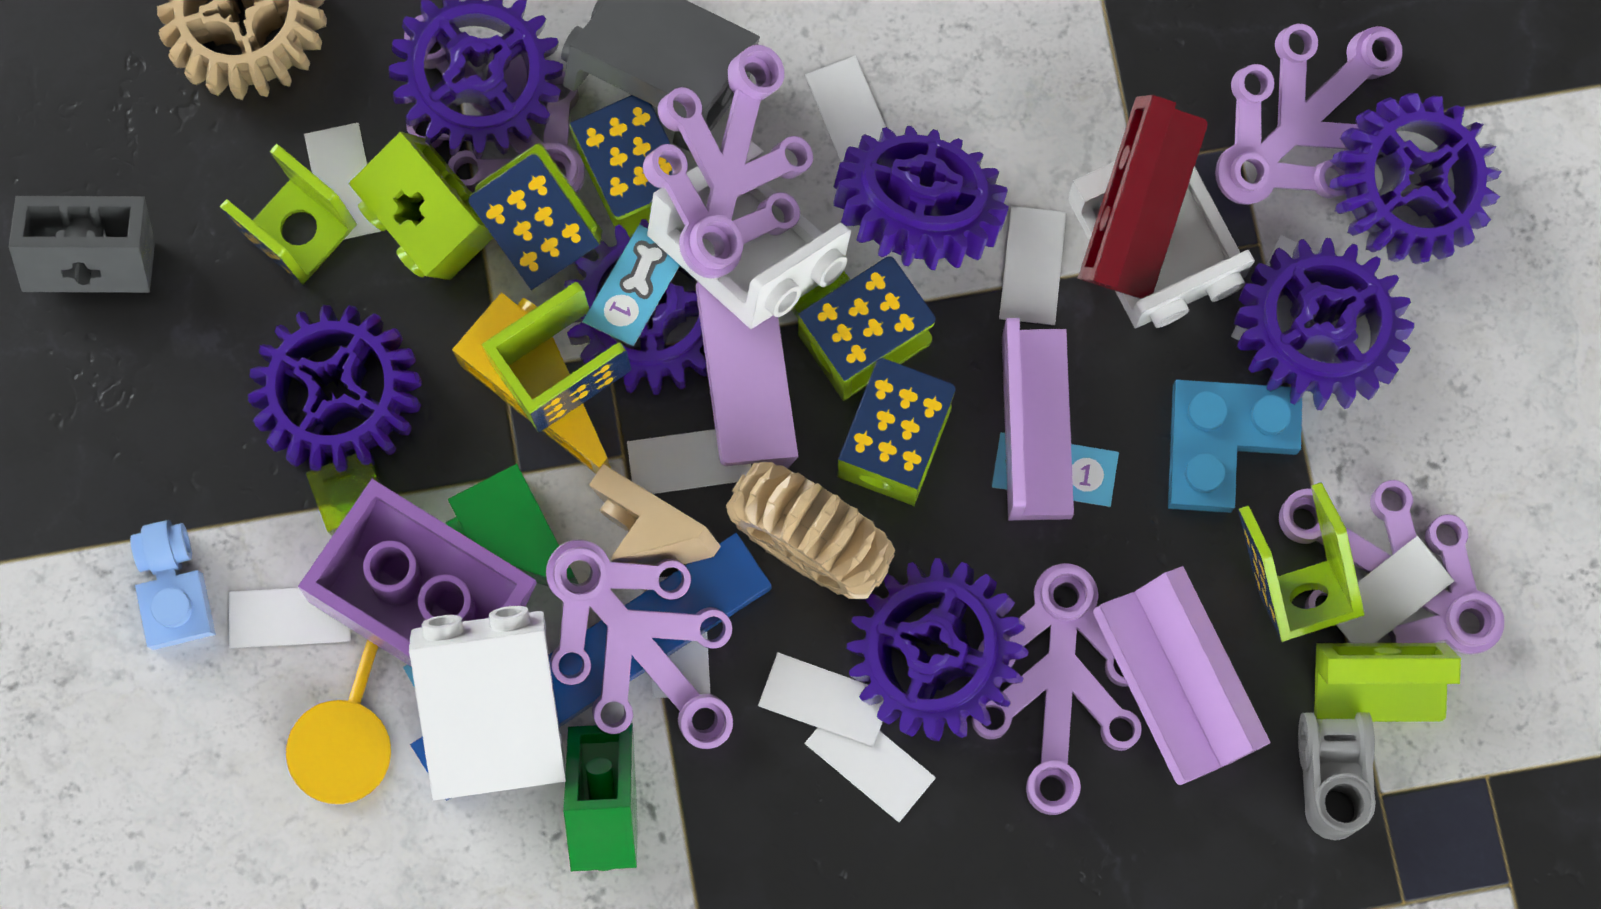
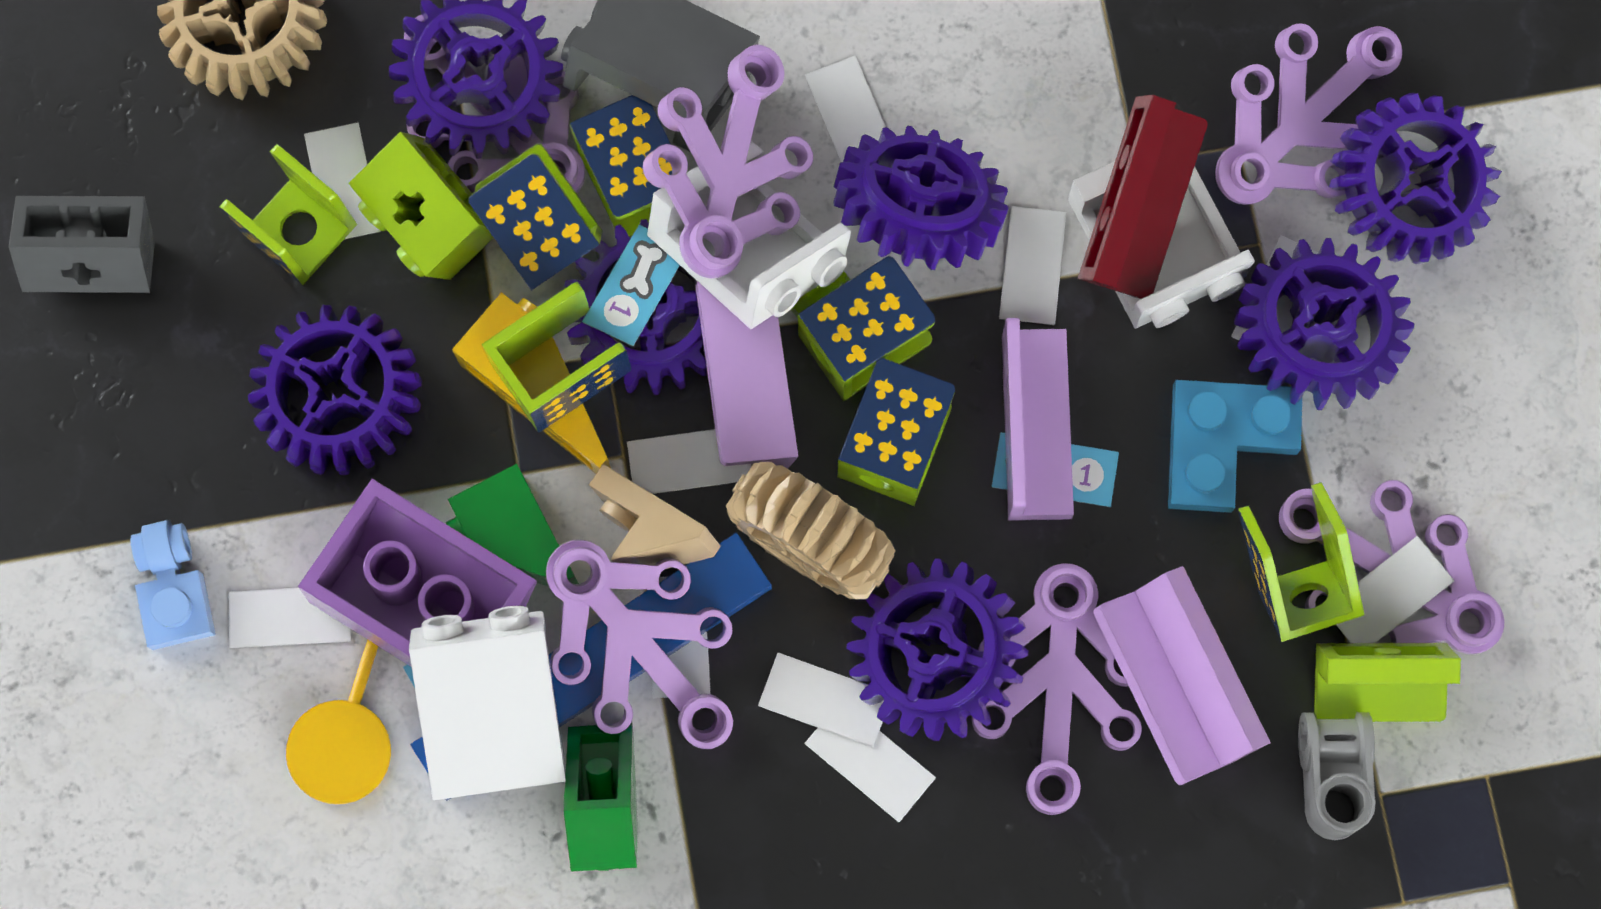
(338, 491): clear neon green plate -> none

